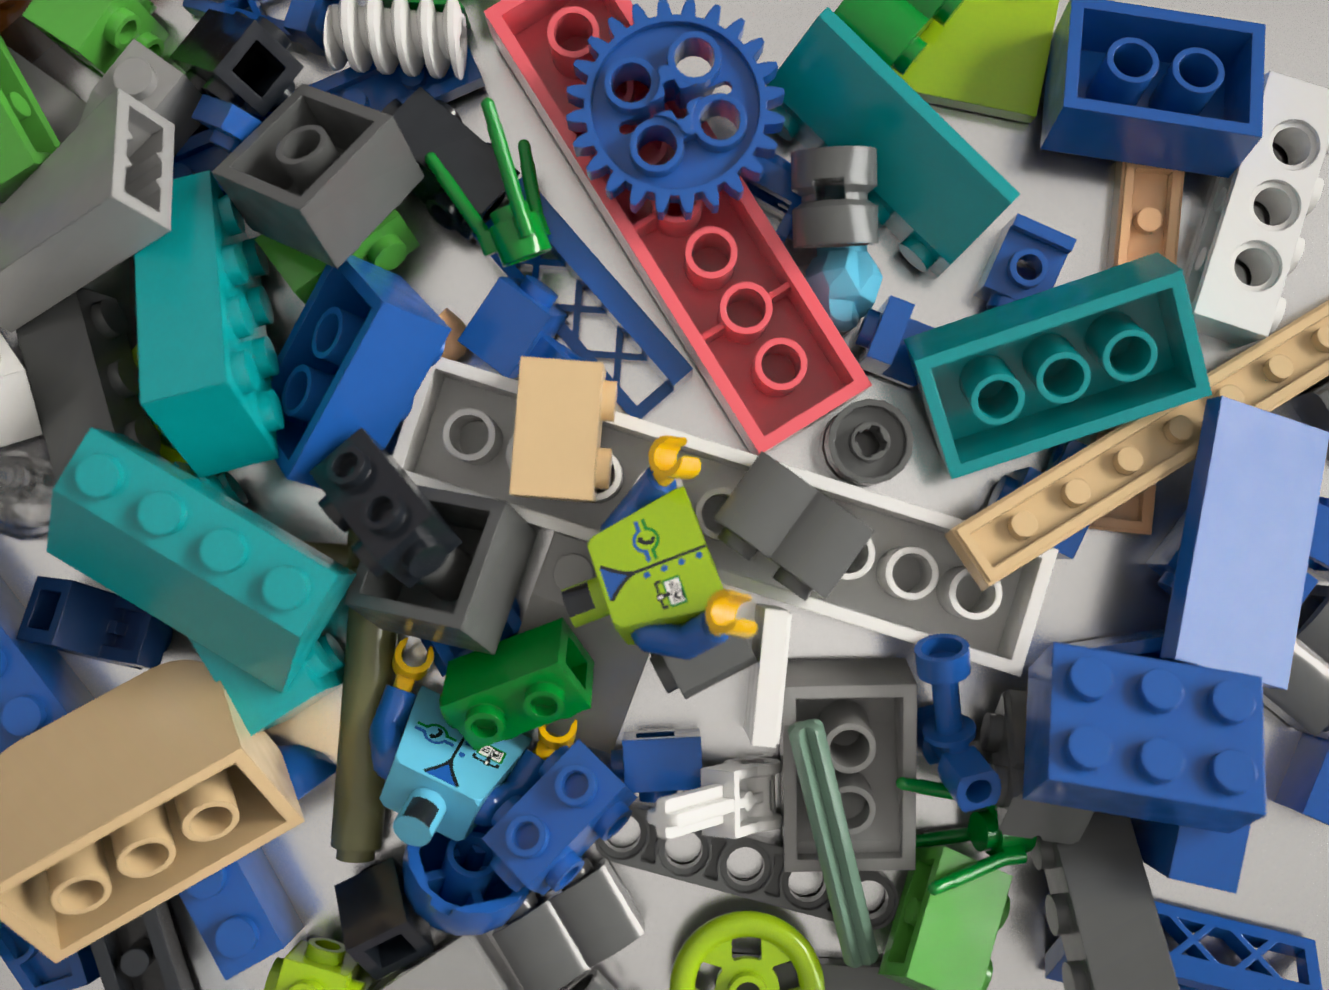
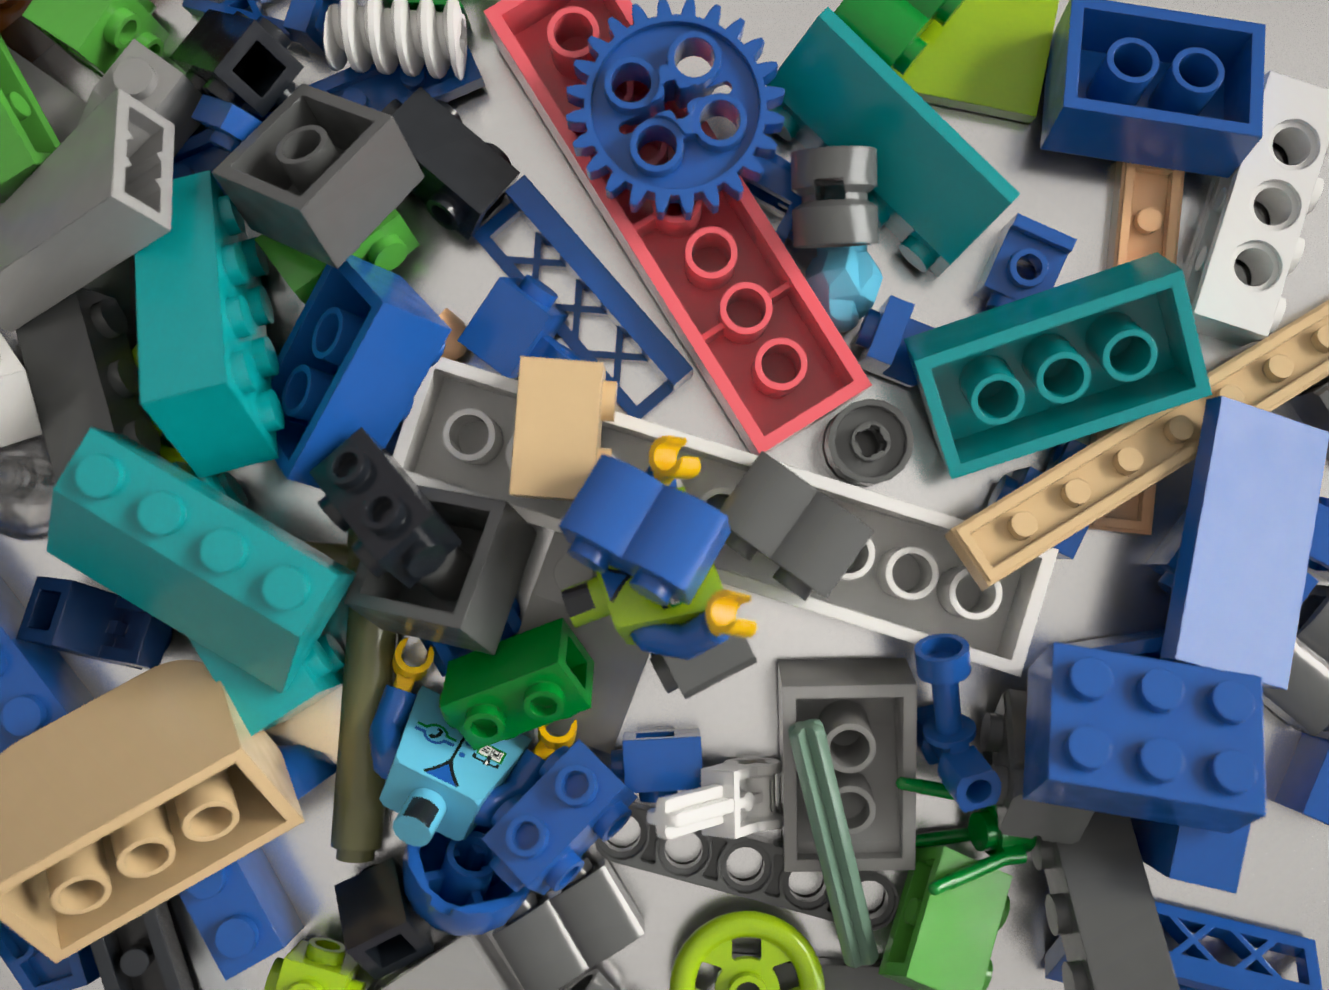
(518, 228): green plant -> none
(644, 530): none -> blue brick
(767, 676): white tile -> none

